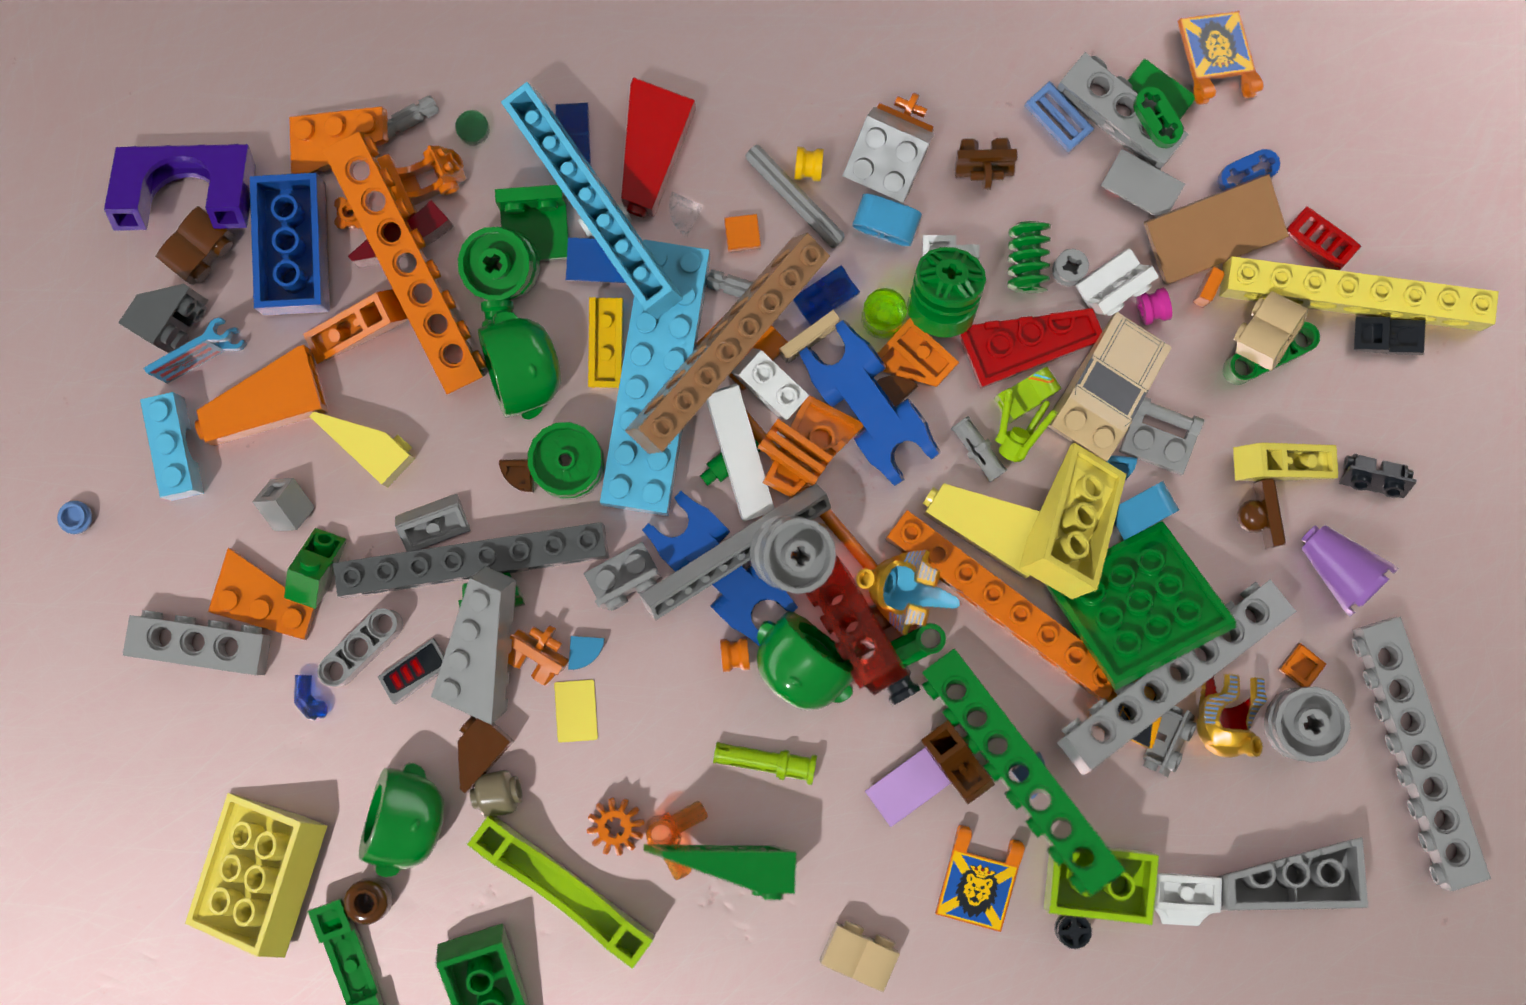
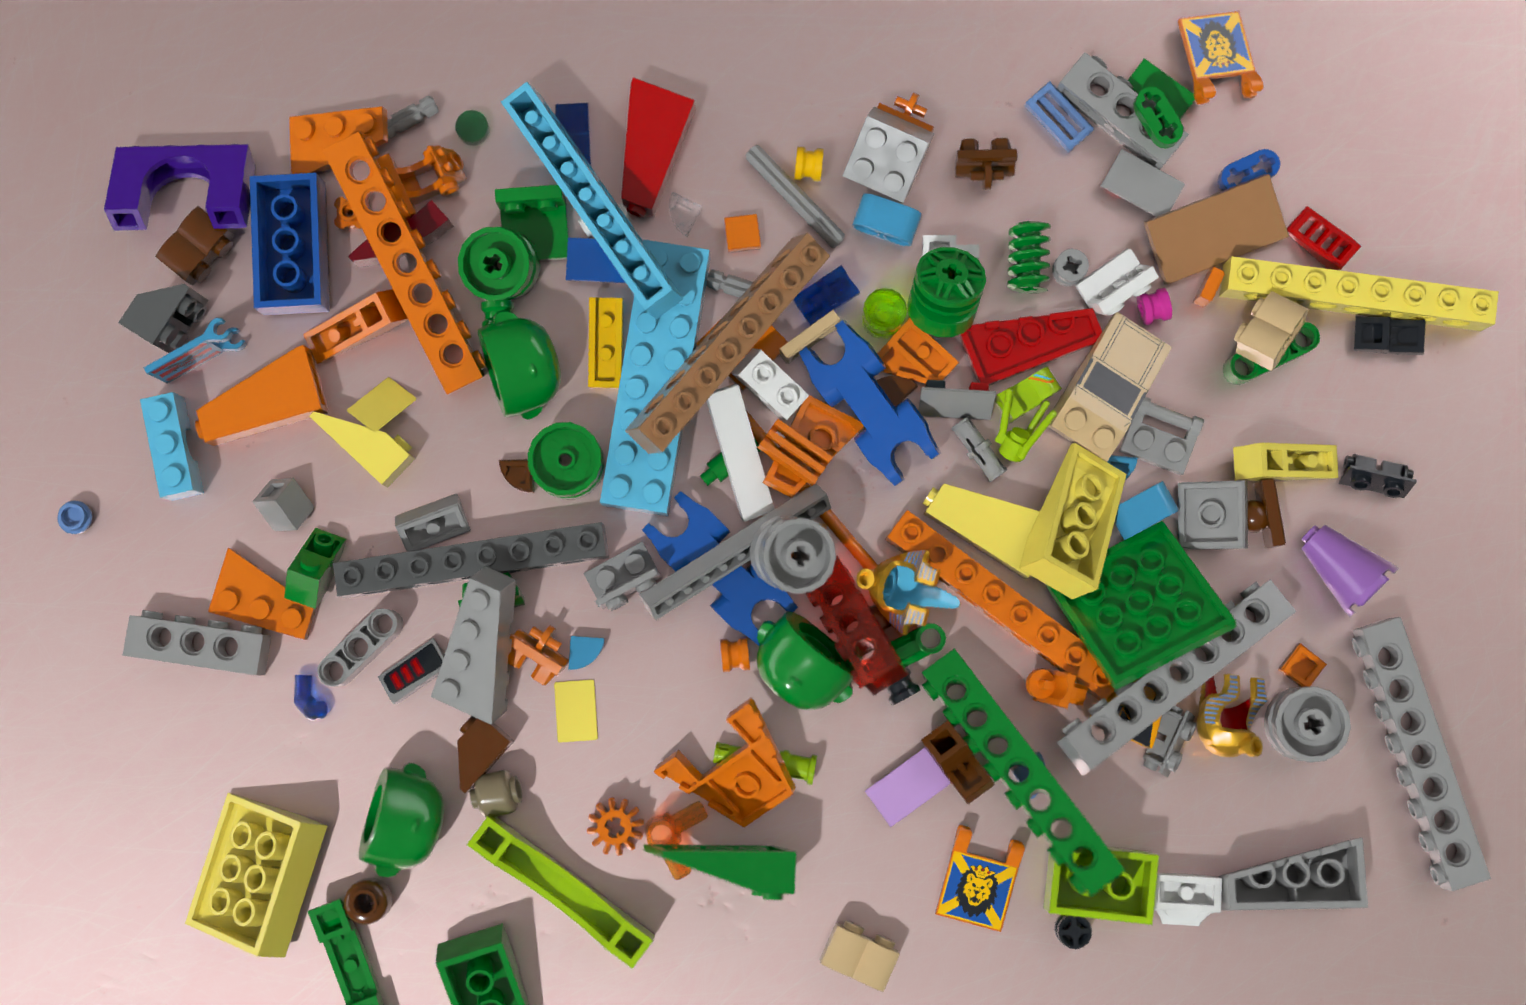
(381, 404): none -> light yellow sticker
(744, 782): none -> orange wing
(956, 403): none -> light grey piece
(1055, 688): none -> orange hips
(1213, 515): none -> light grey tile

